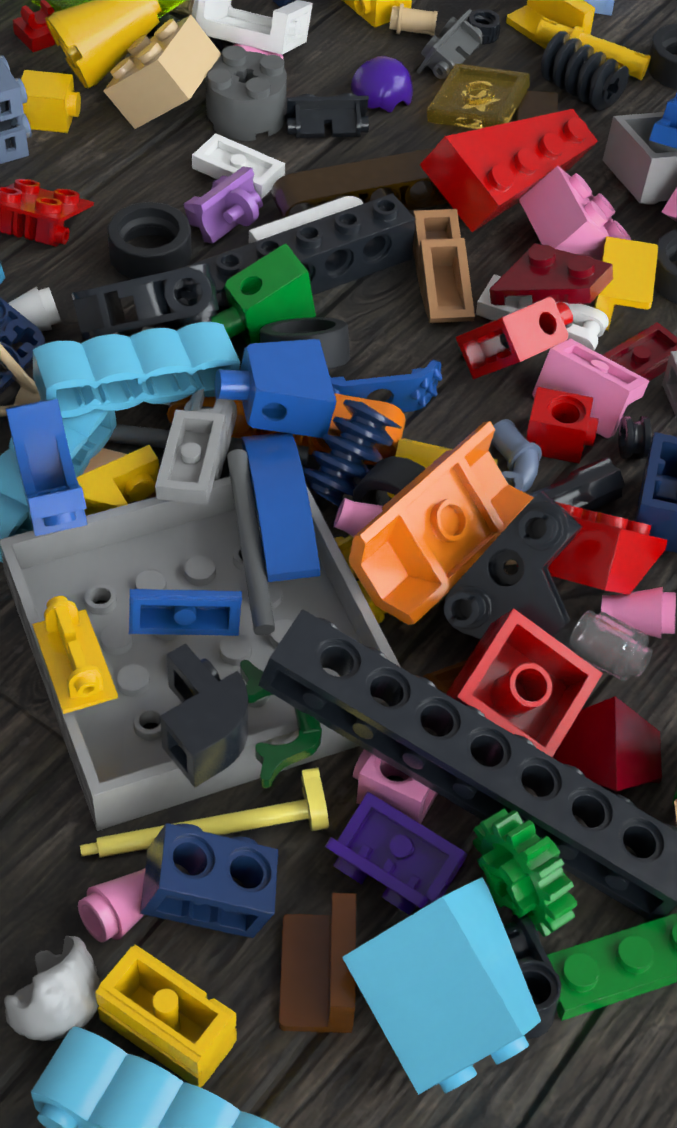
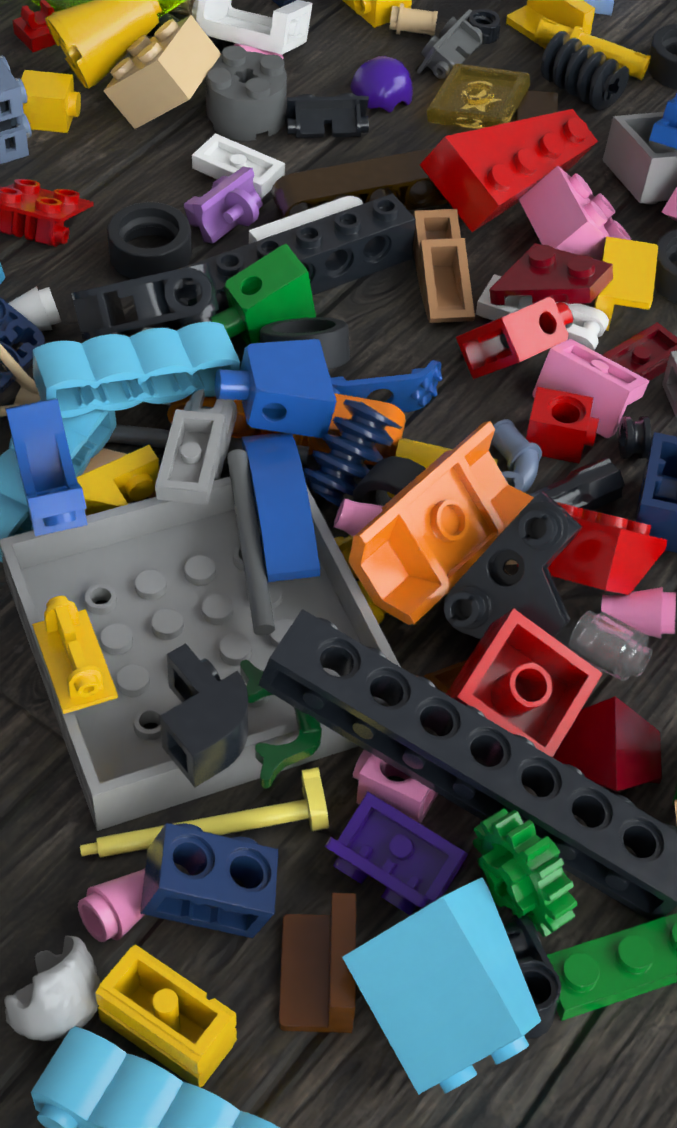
(184, 612): blue slope -> none

